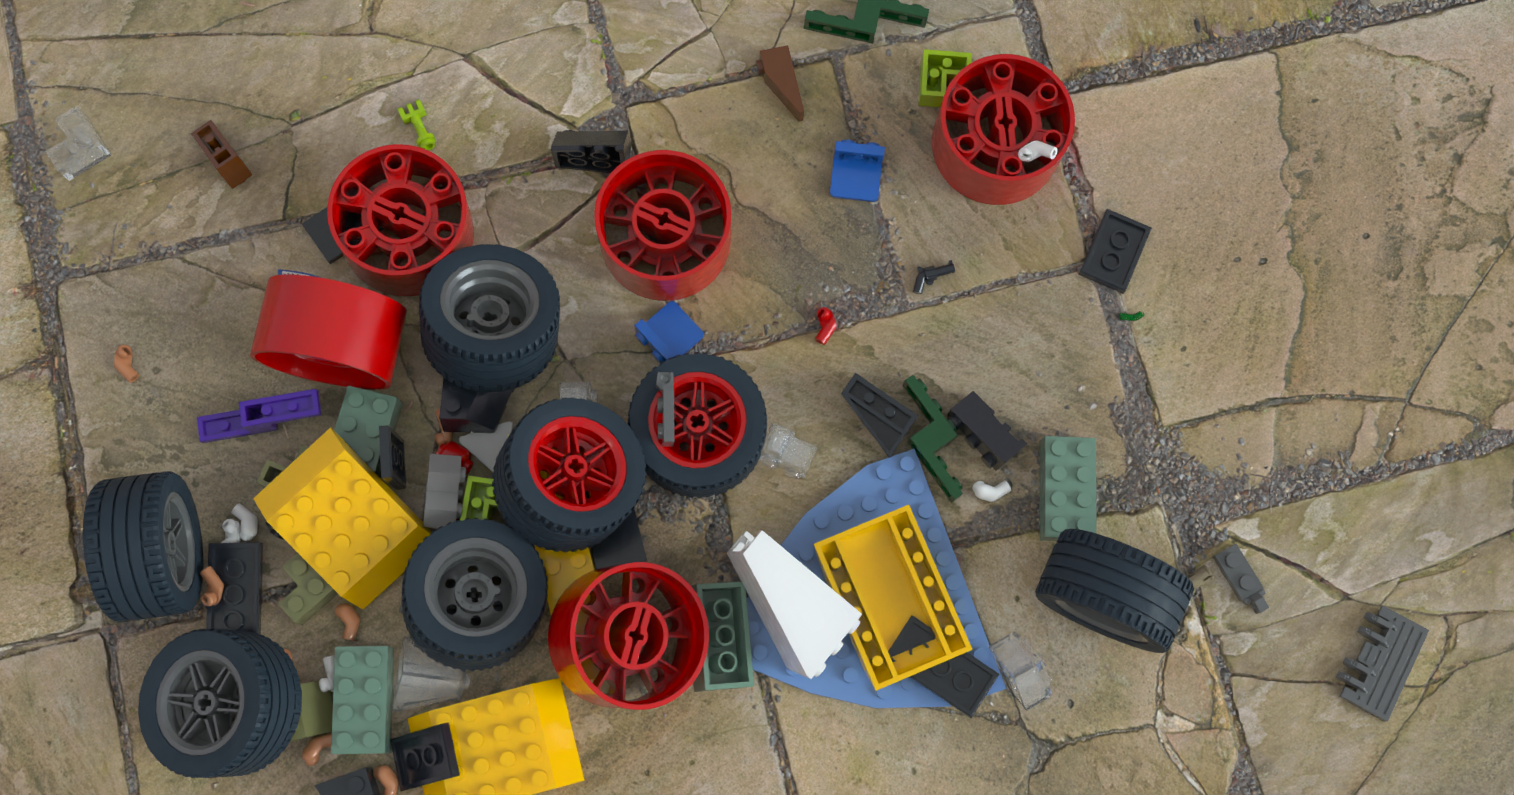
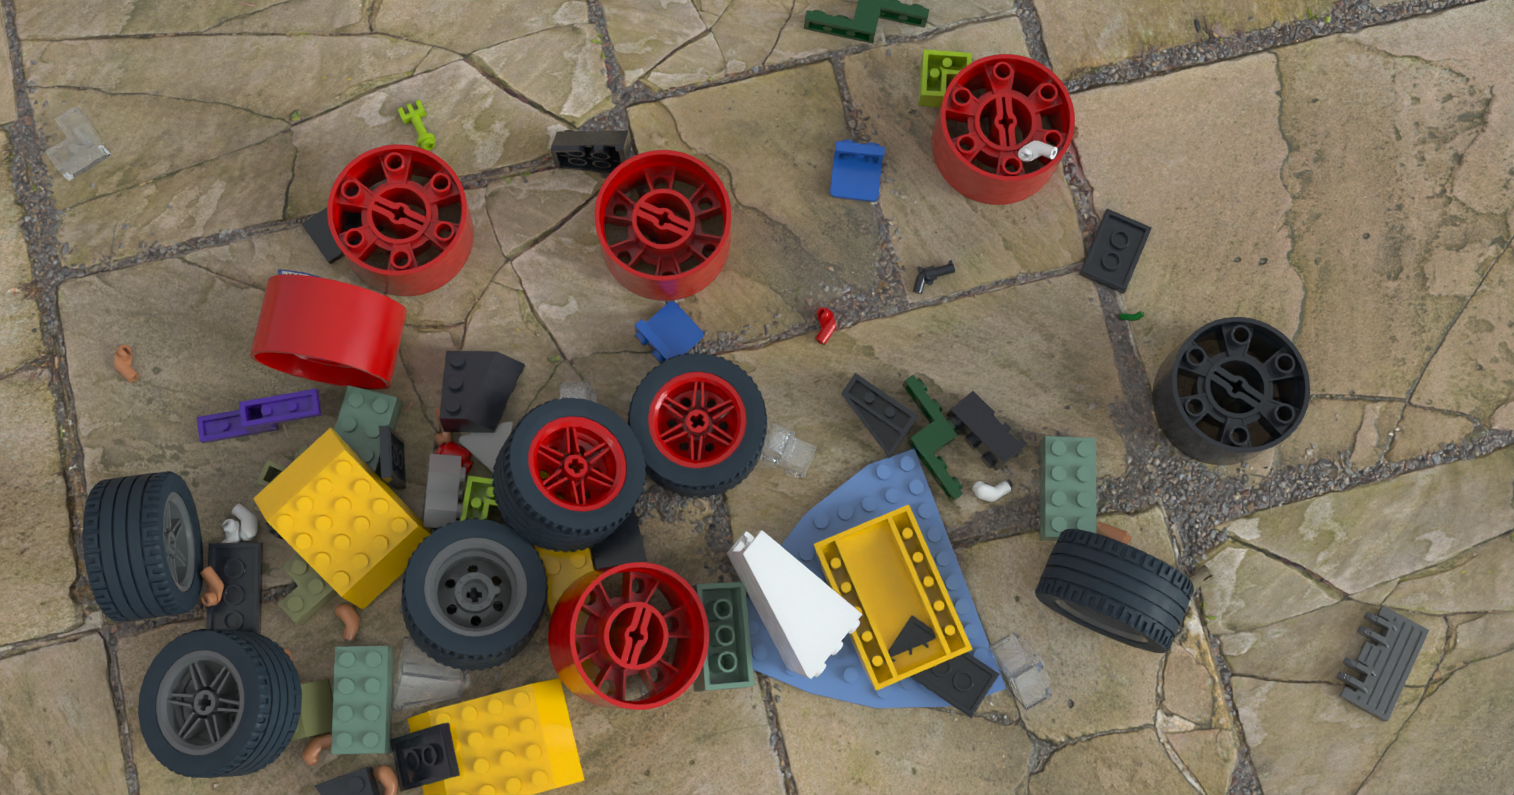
(221, 154): reddish brown slope -> none
(328, 683): white arm -> none
(489, 317): black wheel -> none
(665, 406): dark grey hinge -> none
(781, 79): reddish brown slope -> none
(1113, 532): none -> nougat cone
(1234, 383): none -> black wheel
(1241, 578): dark grey hinge -> none

